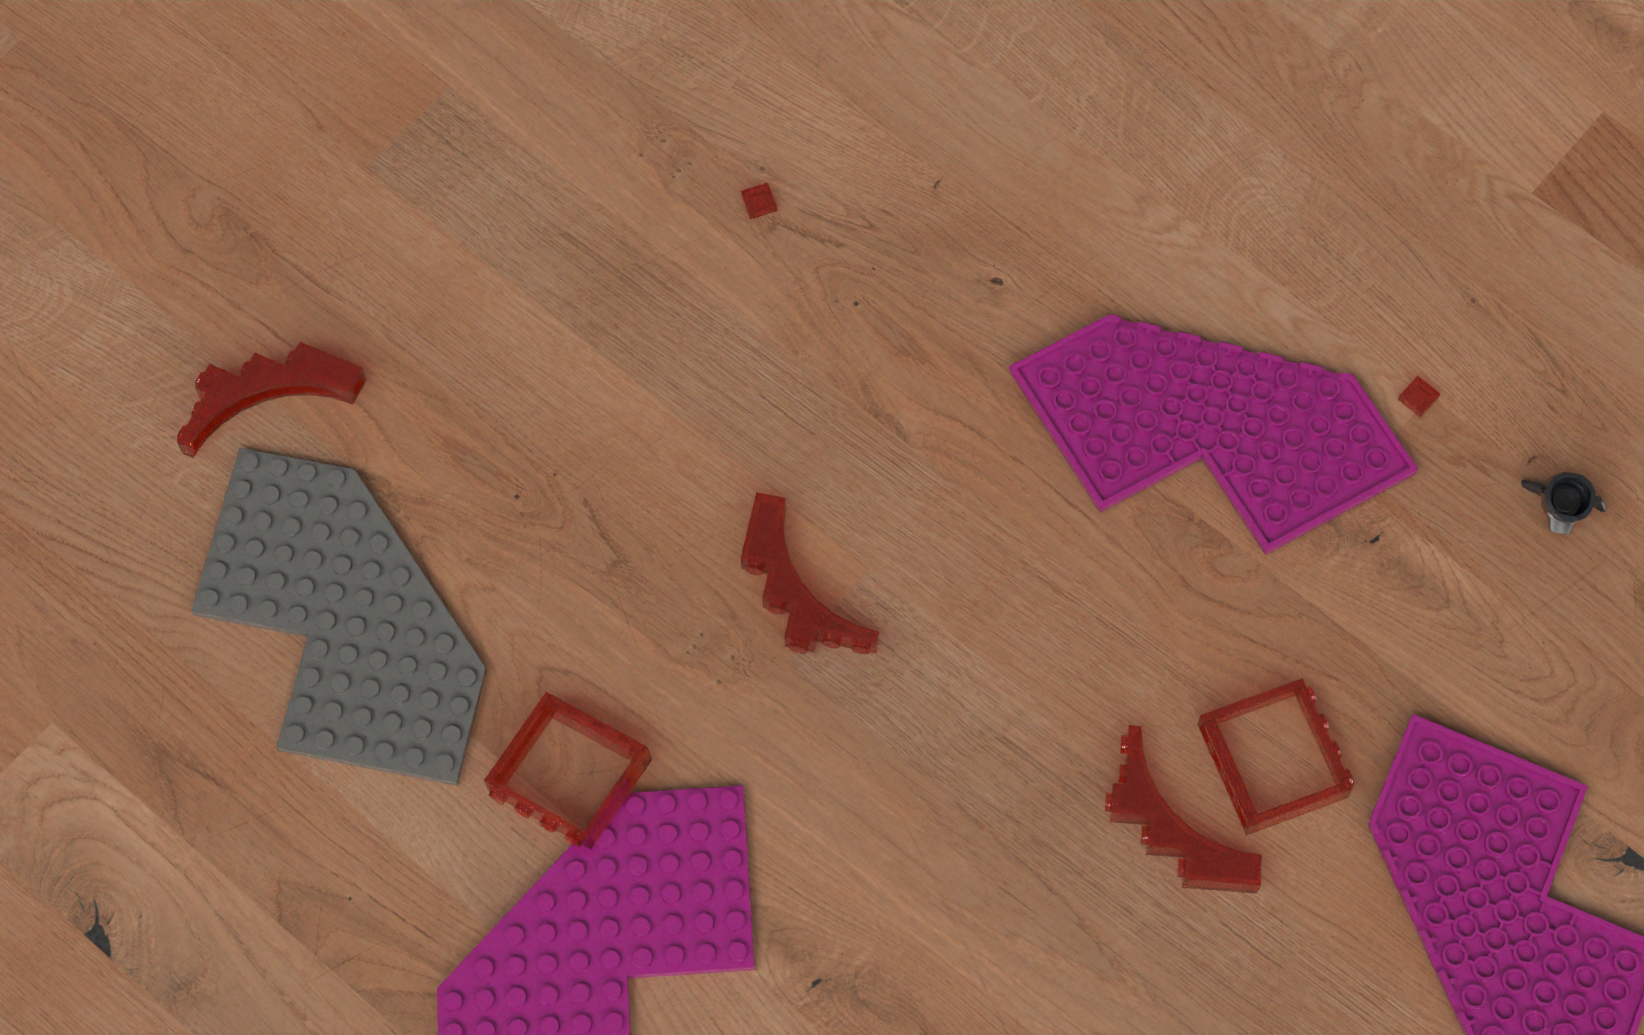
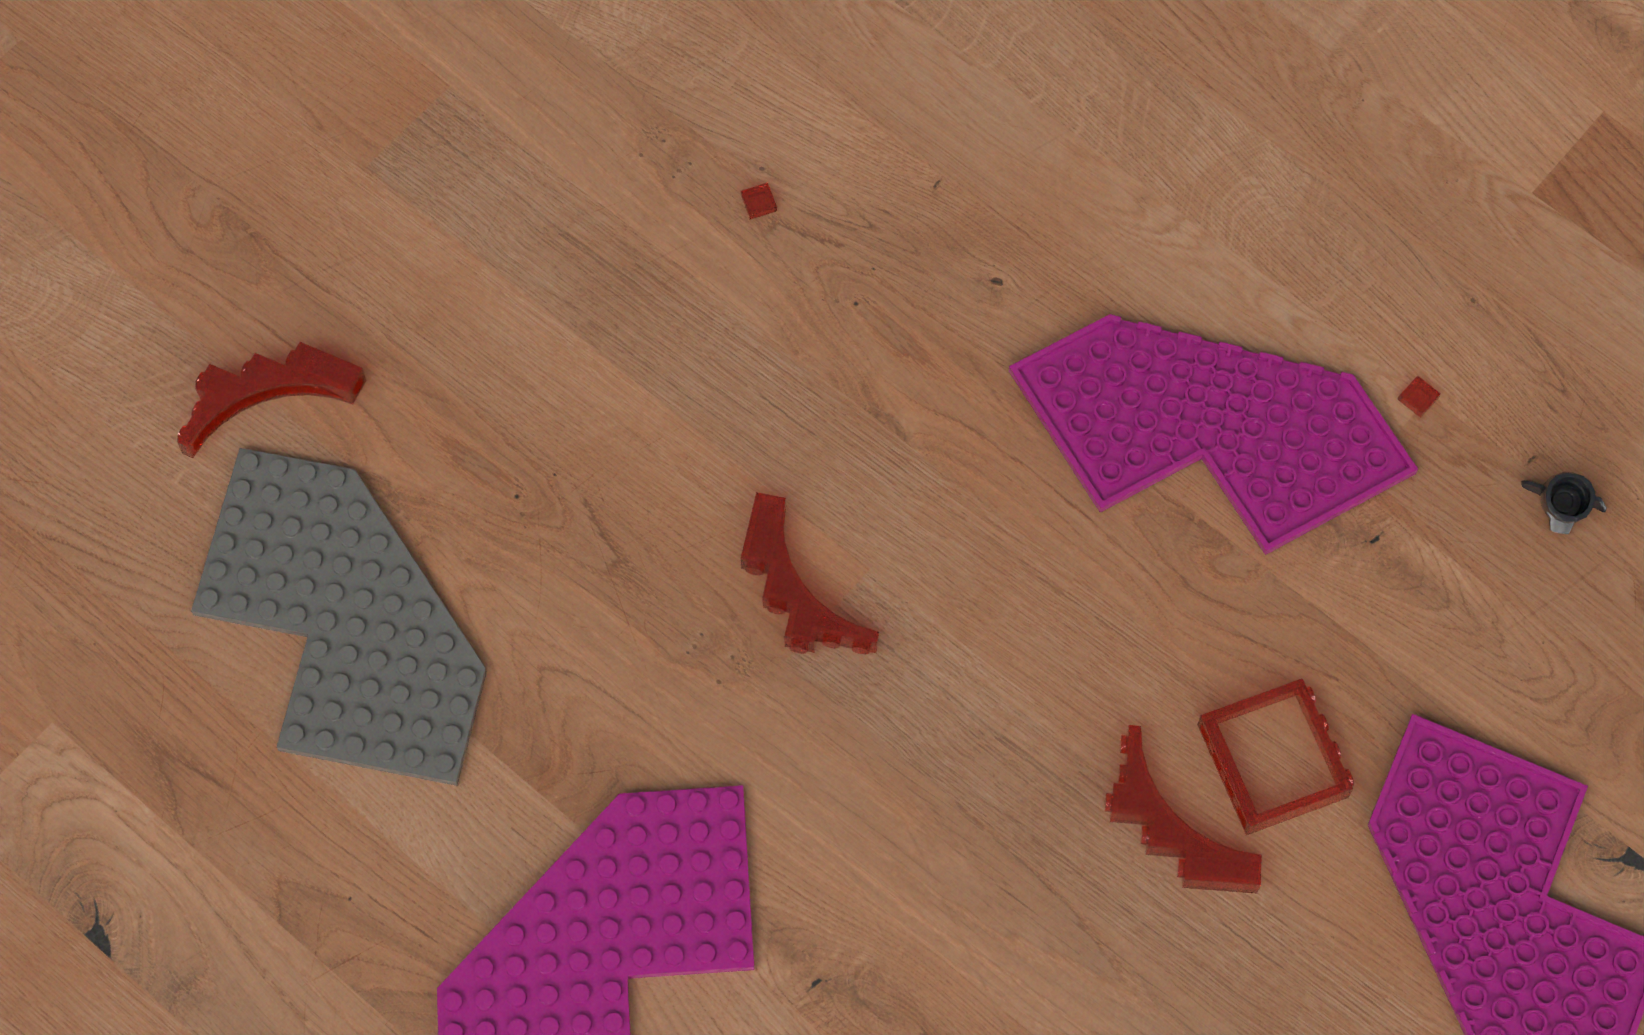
(555, 708): clear red window -> none

